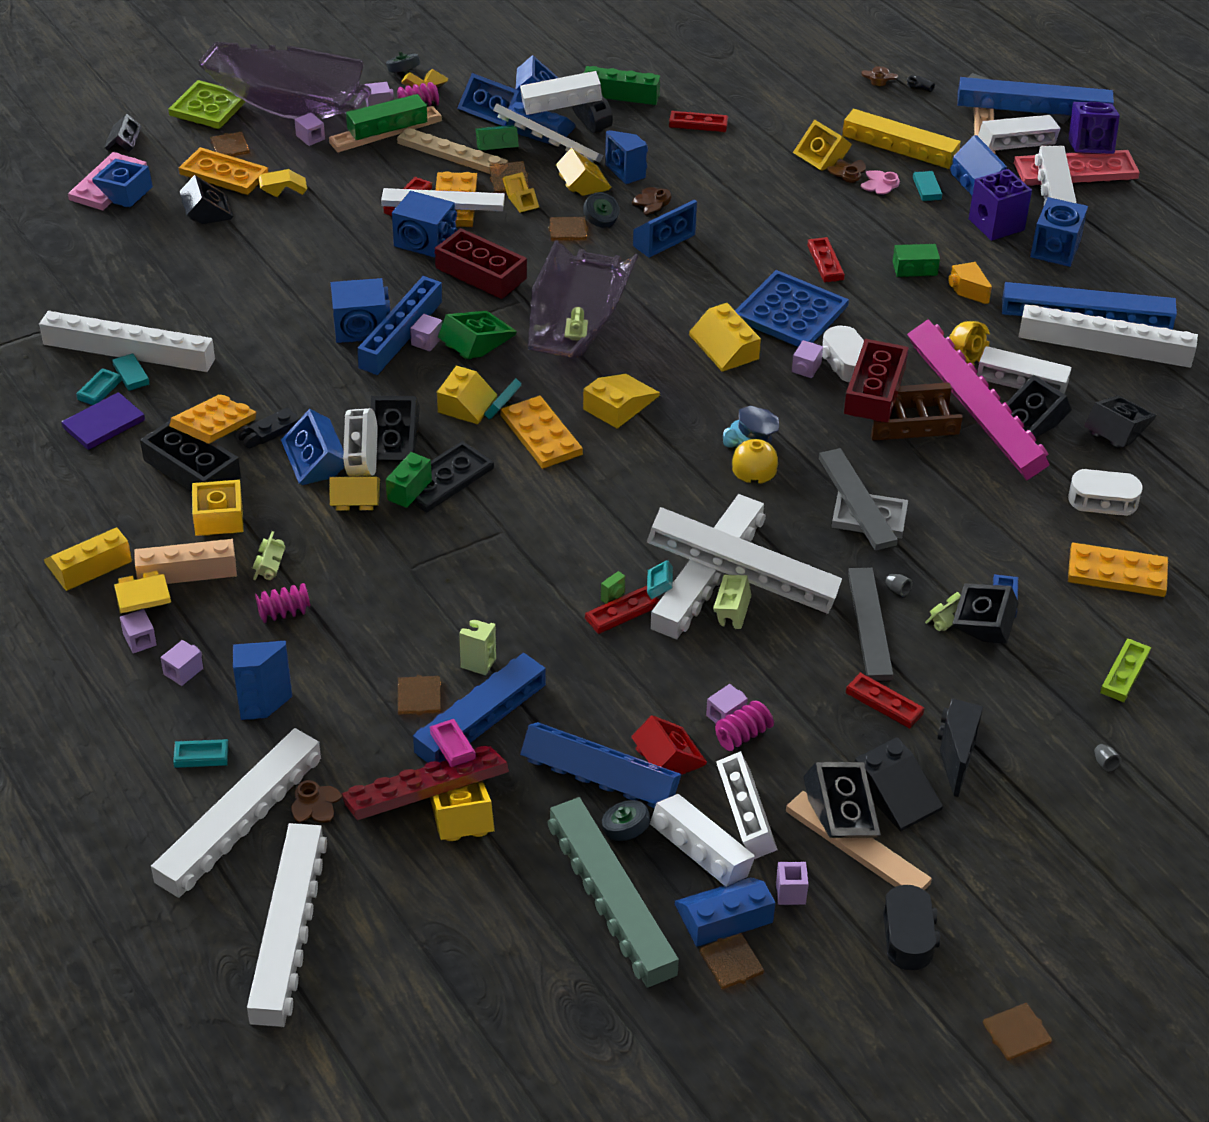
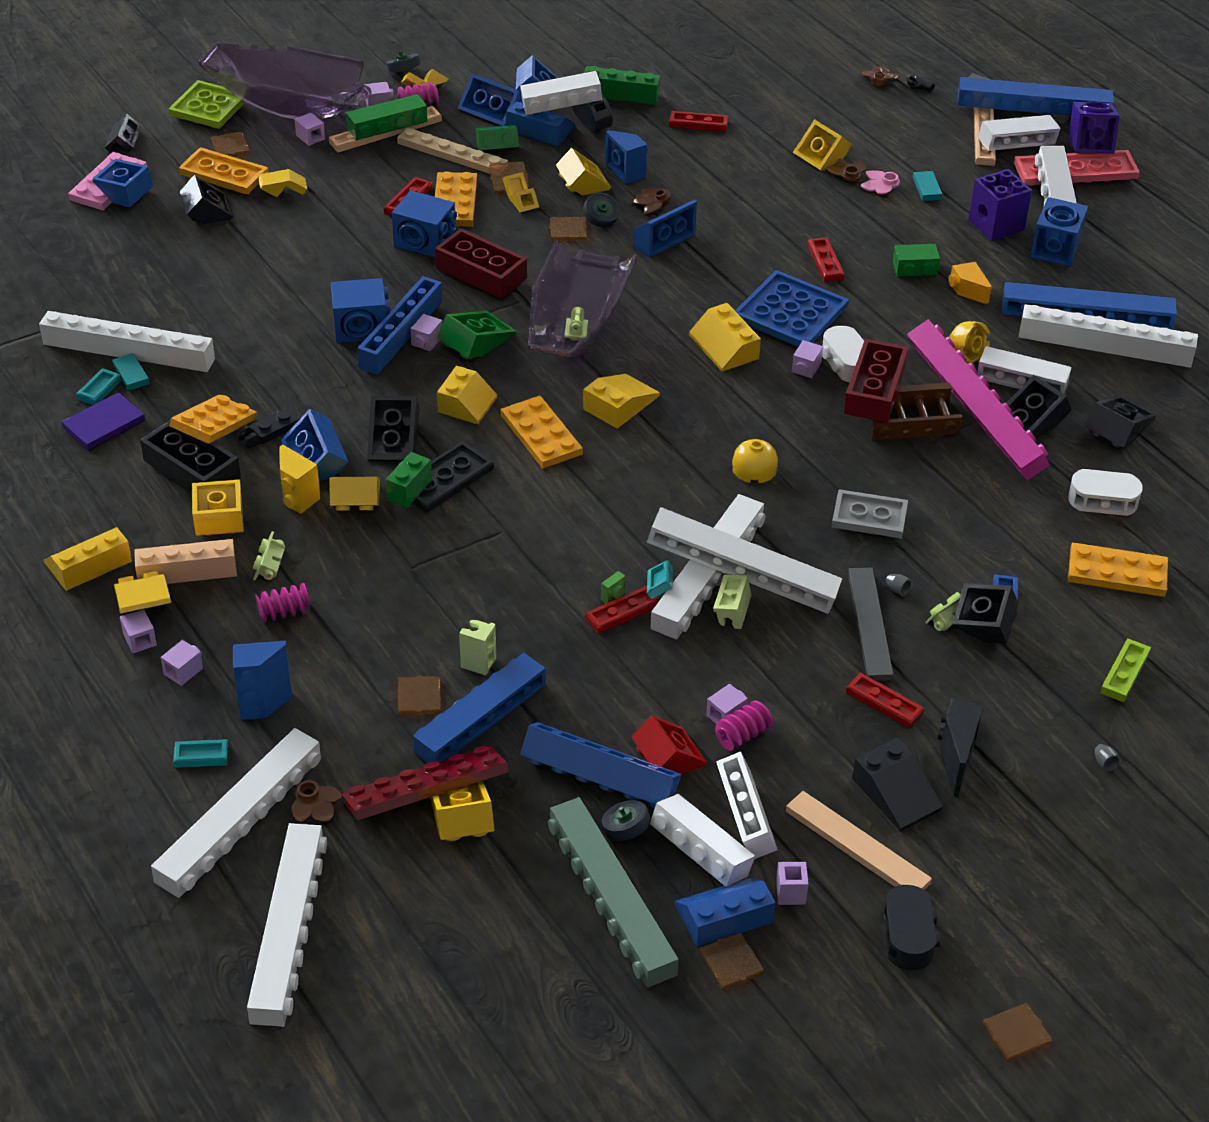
(298, 480): none -> yellow slope
(360, 442): white brick -> none
(452, 742): dark pink tile -> none
(462, 200): white tile -> none
(502, 399): teal tile -> none
(539, 130): white plate -> none
(752, 424): dark blue piece -> none
(842, 799): black slope -> none
(858, 499): dark grey tile -> none
(900, 138): yellow brick -> none
(975, 161): slope -> none

